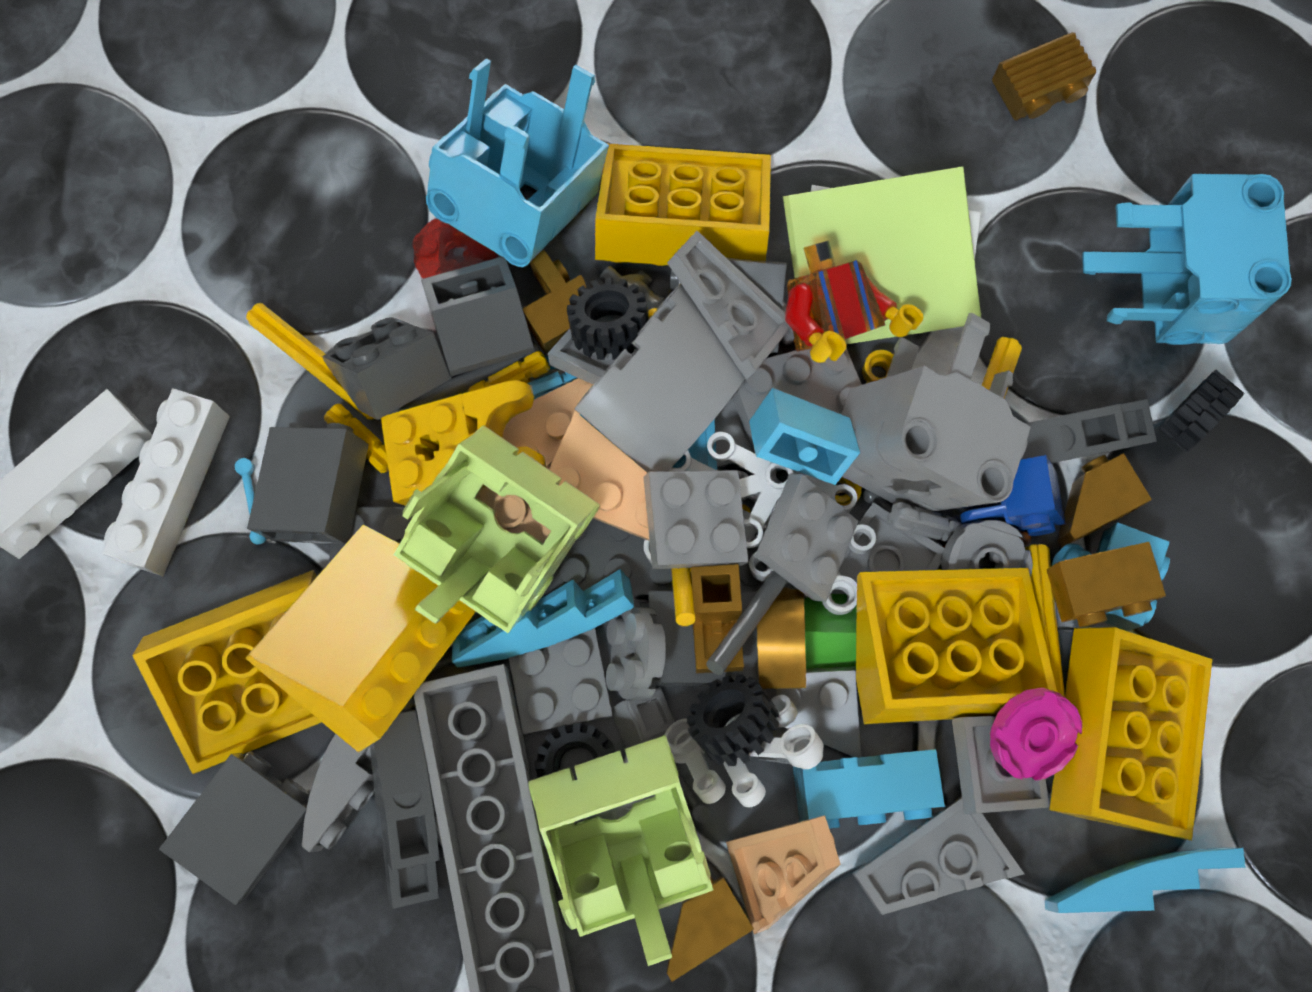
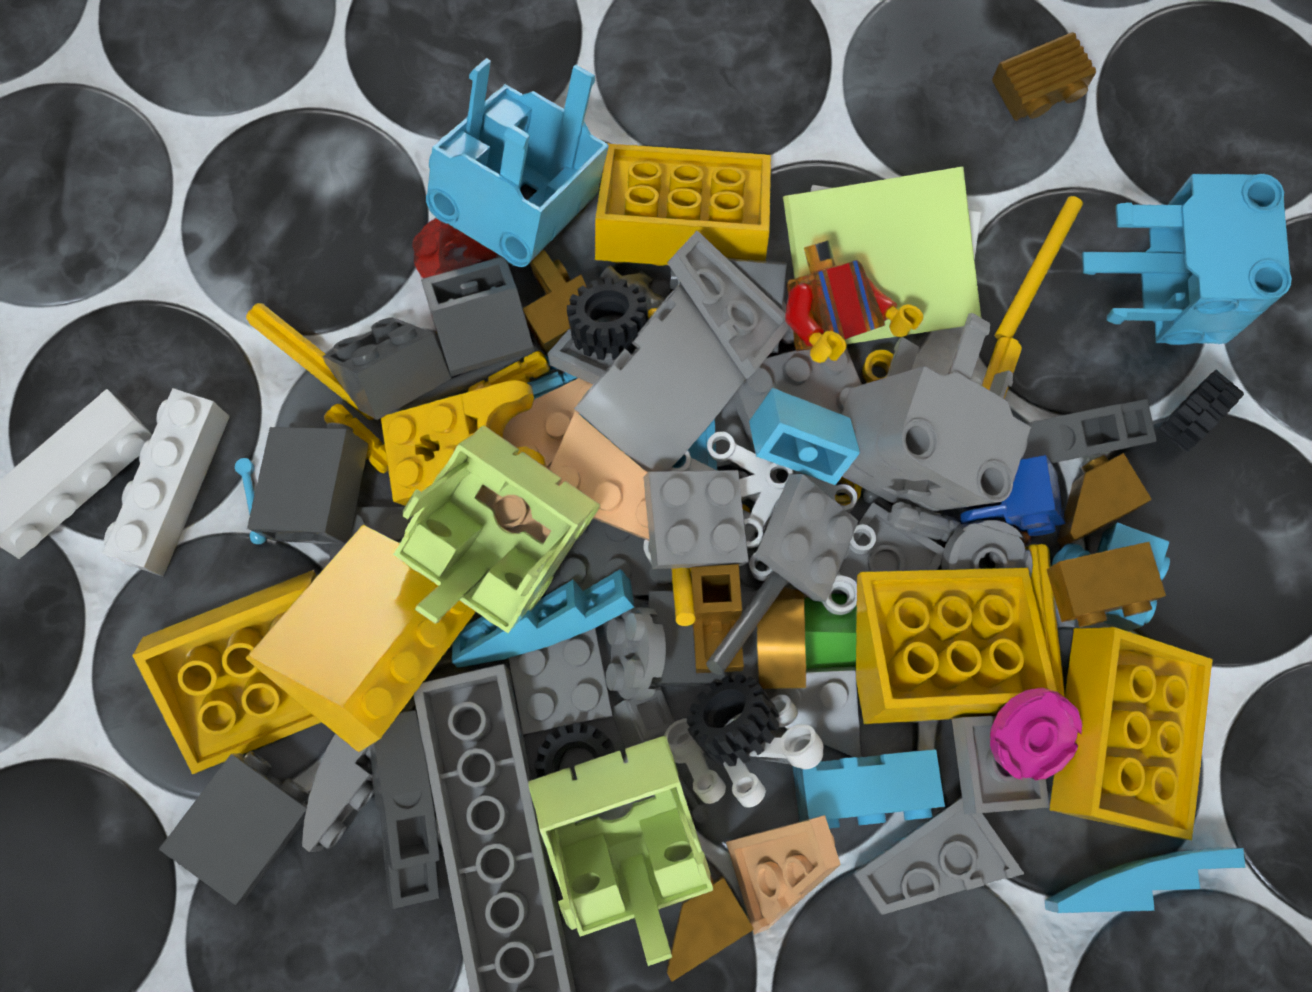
(1039, 268): none -> yellow bar

